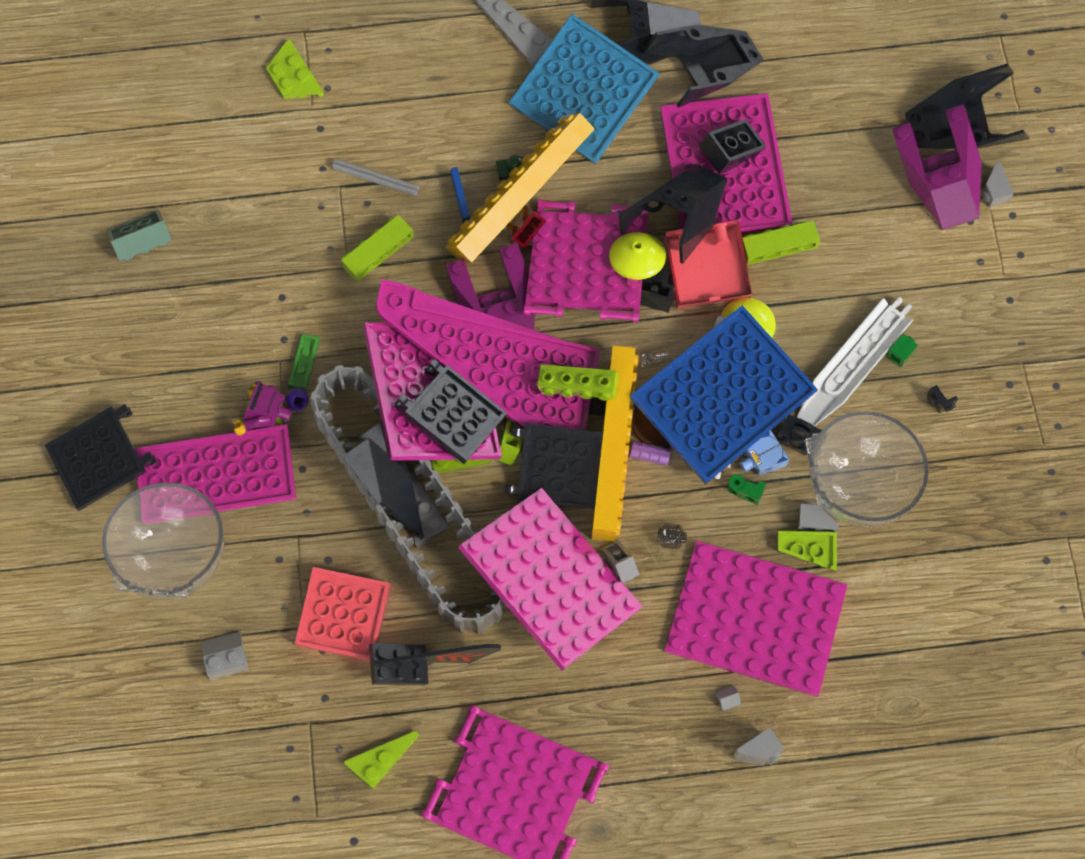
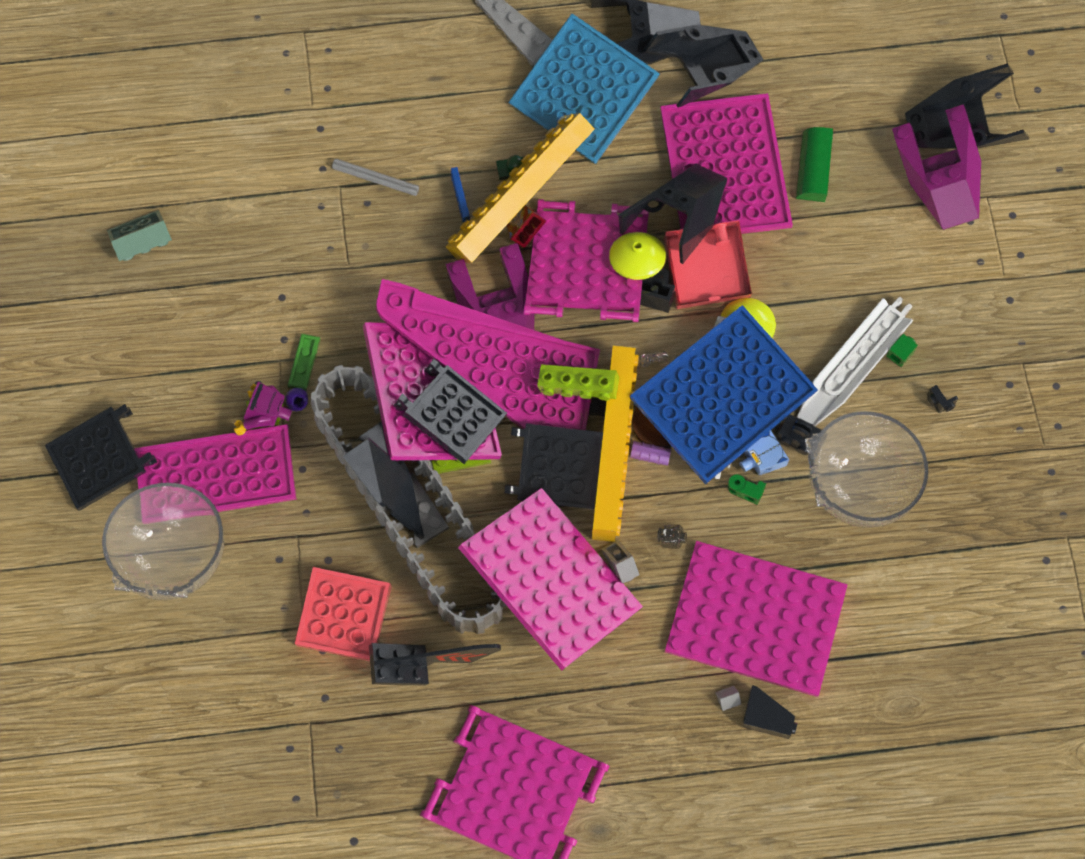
(224, 656): light grey slope -> none
(292, 74): lime wing -> none
(377, 248): lime brick -> none
(377, 762): lime wing -> none
(509, 444): lime slope -> none
(731, 145): black slope -> none
(760, 750): light grey slope -> none
(767, 715): none -> black slope
(780, 242): lime brick -> none
(813, 547): lime wing -> none
(814, 164): none -> green brick
(815, 519): light grey slope -> none
(997, 187): light grey slope -> none

